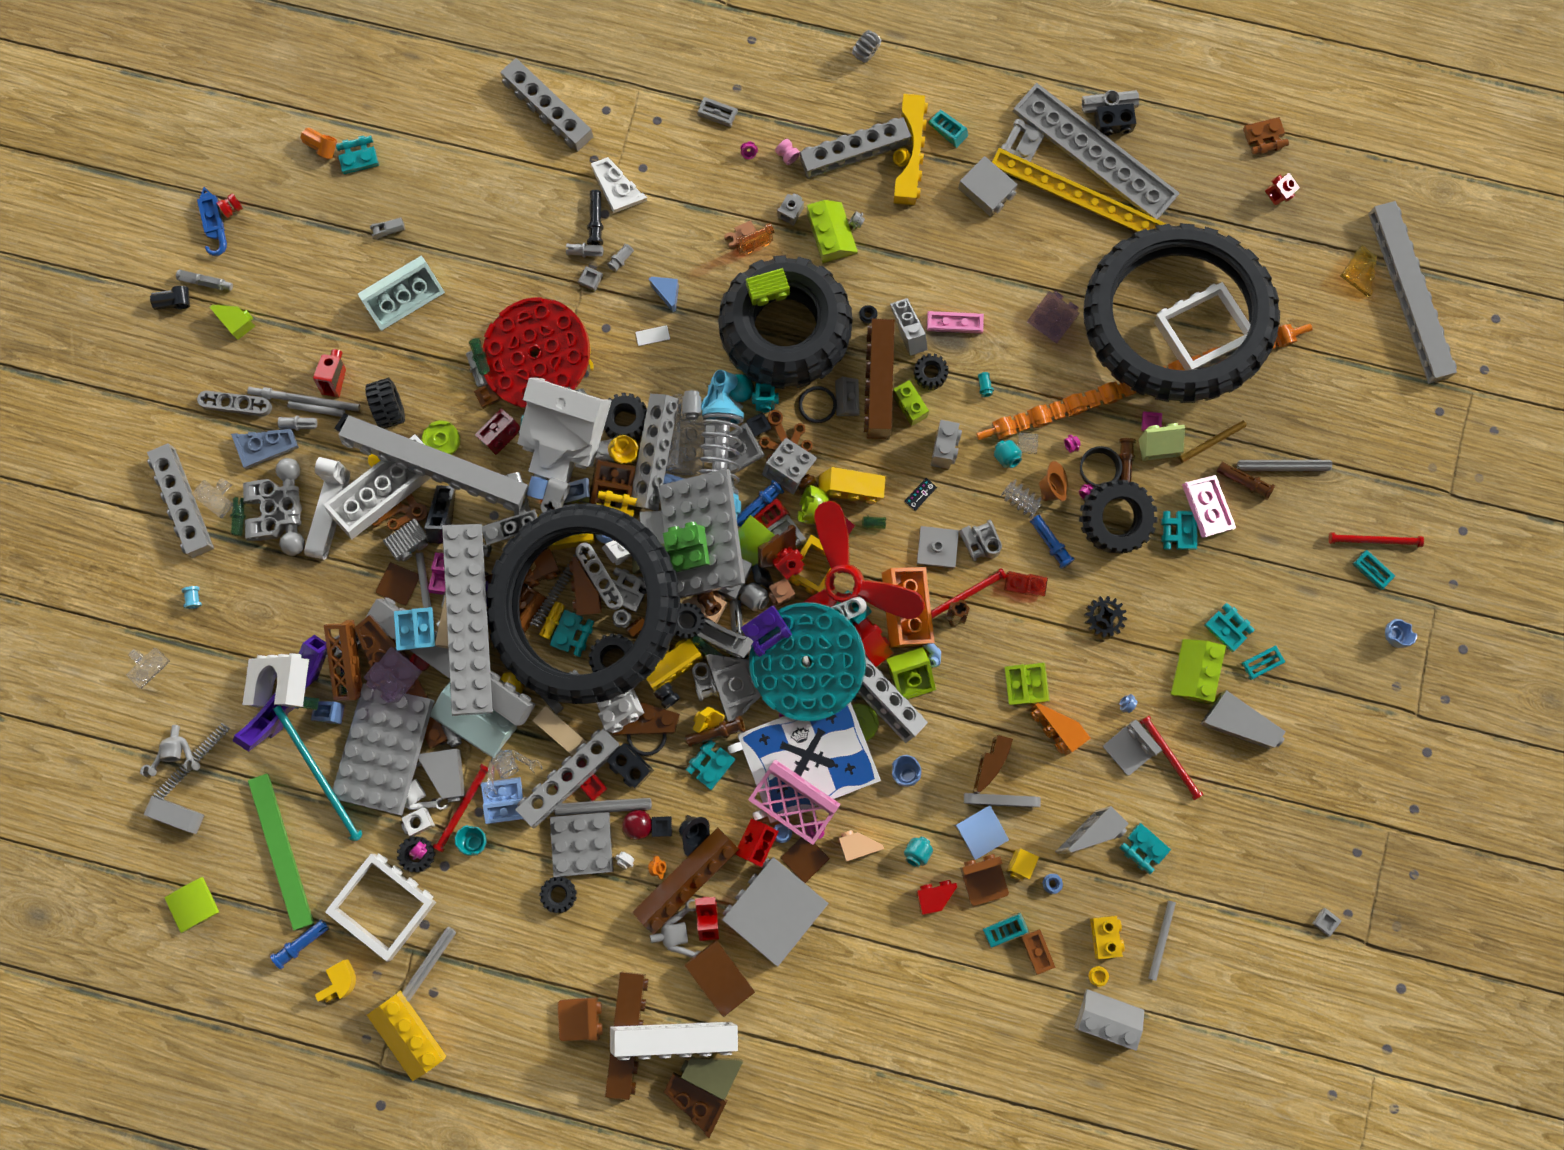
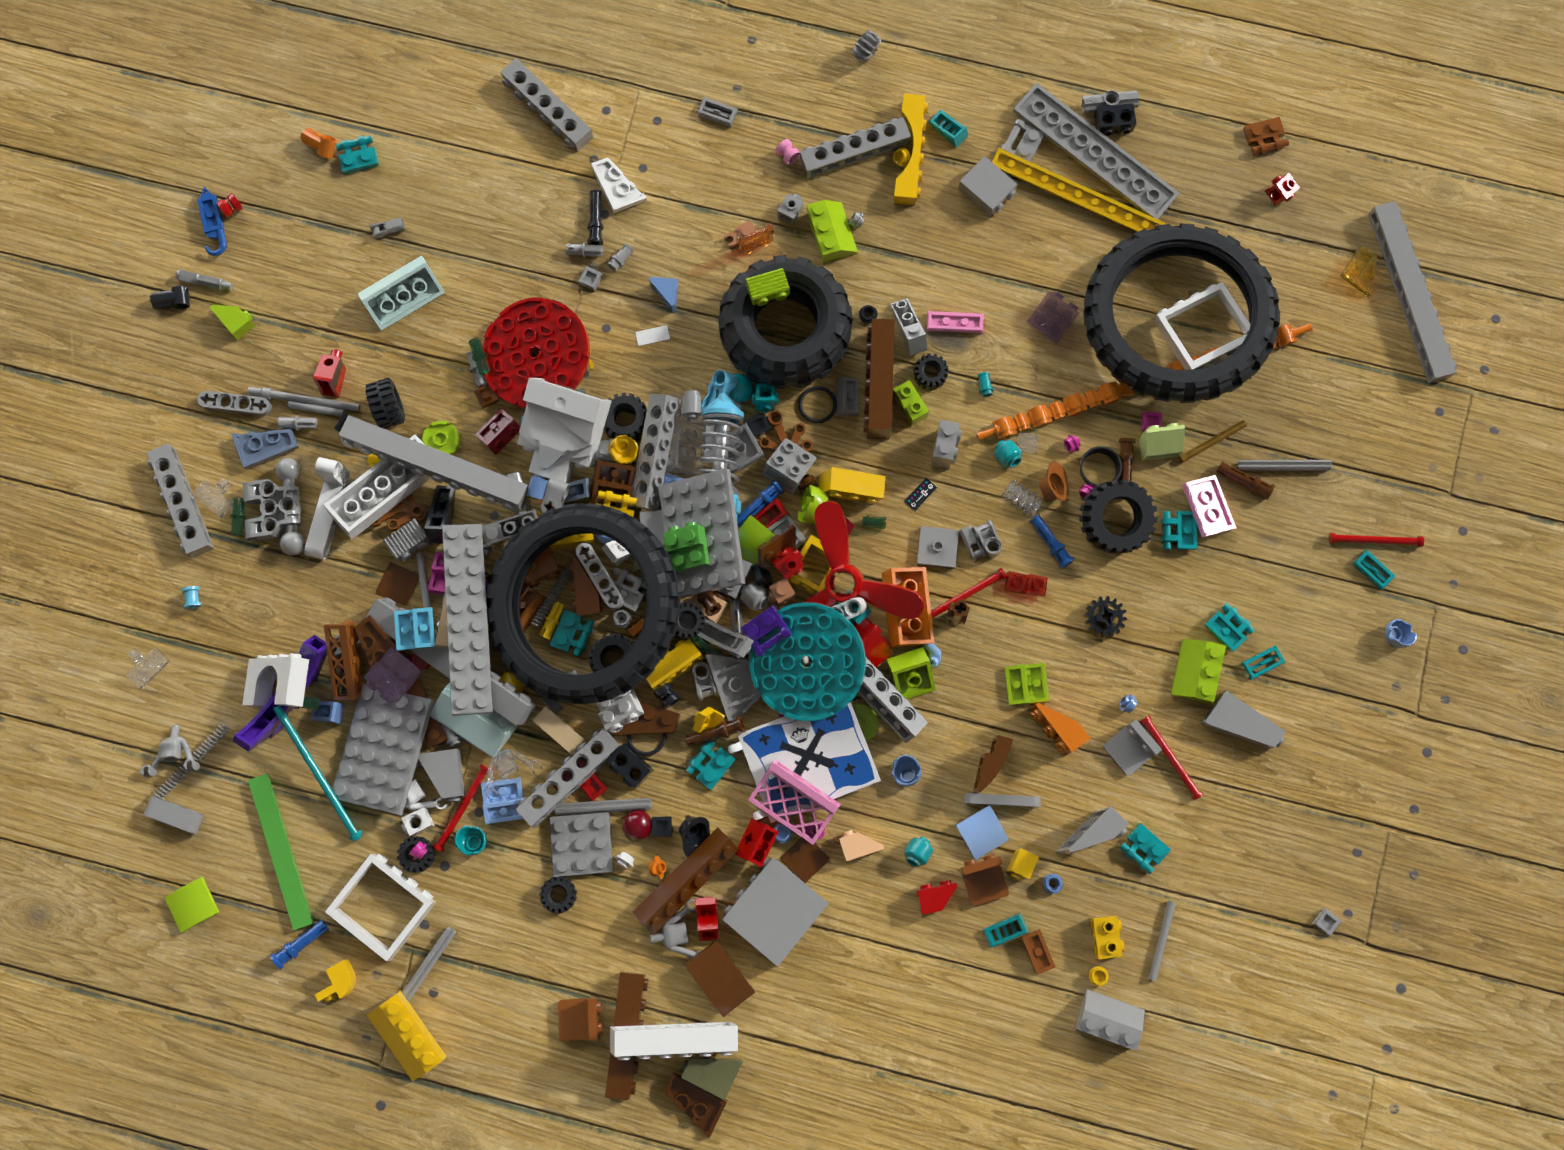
(749, 154): dark pink plate -> none

